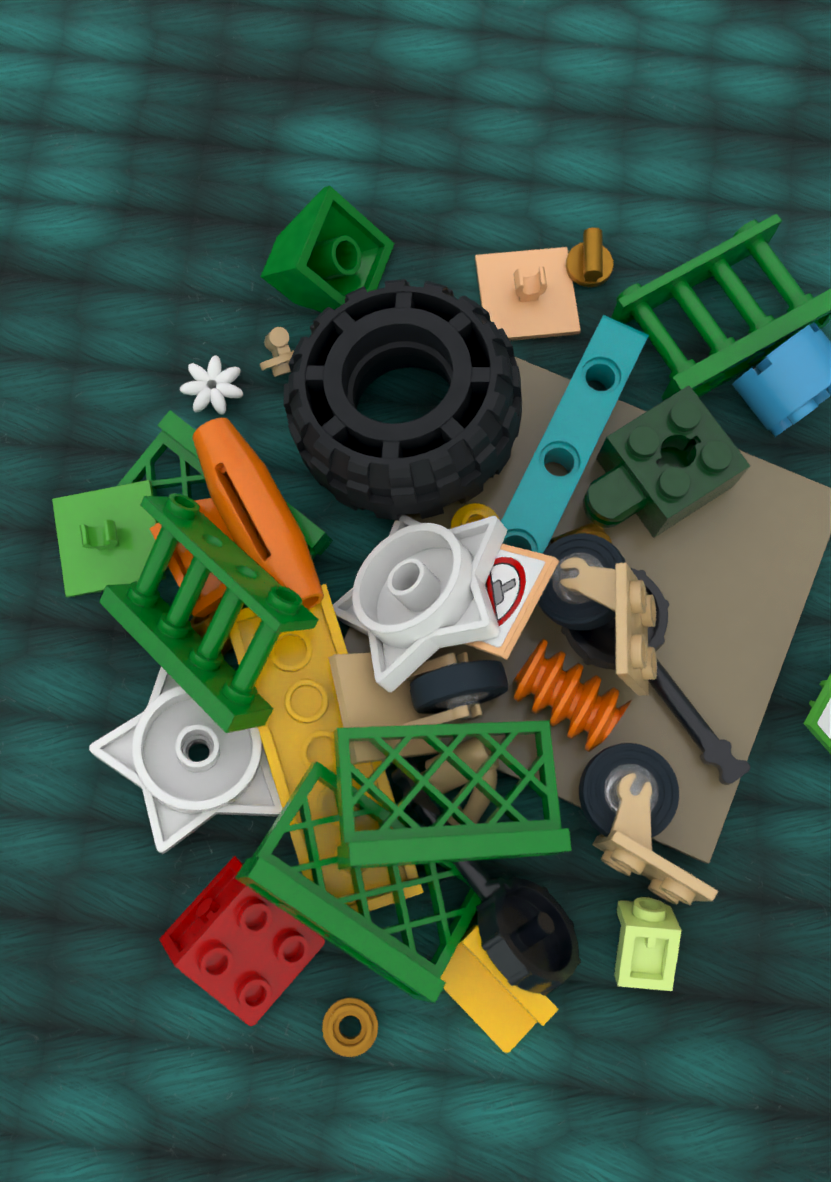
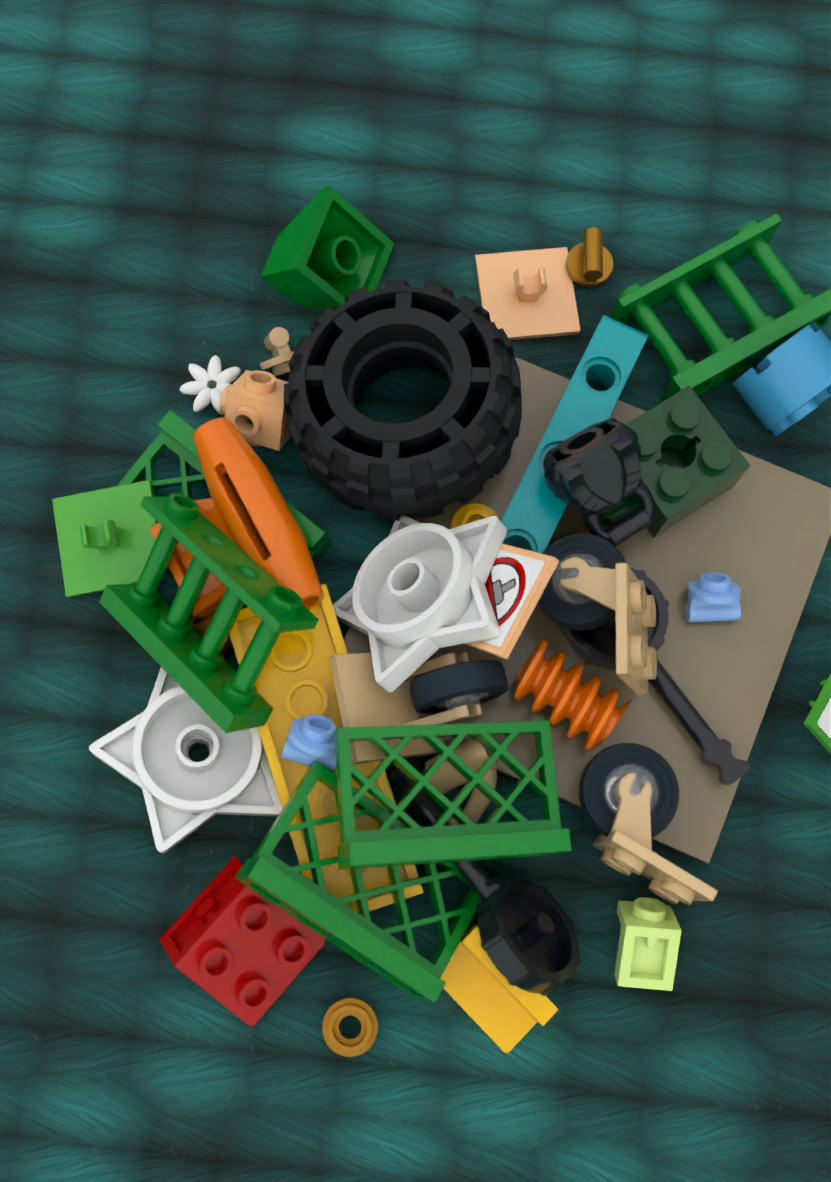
(257, 409): none -> light nougat brick
(311, 741): none -> light blue plate
(599, 473): none -> black piece
(713, 599): none -> light blue plate

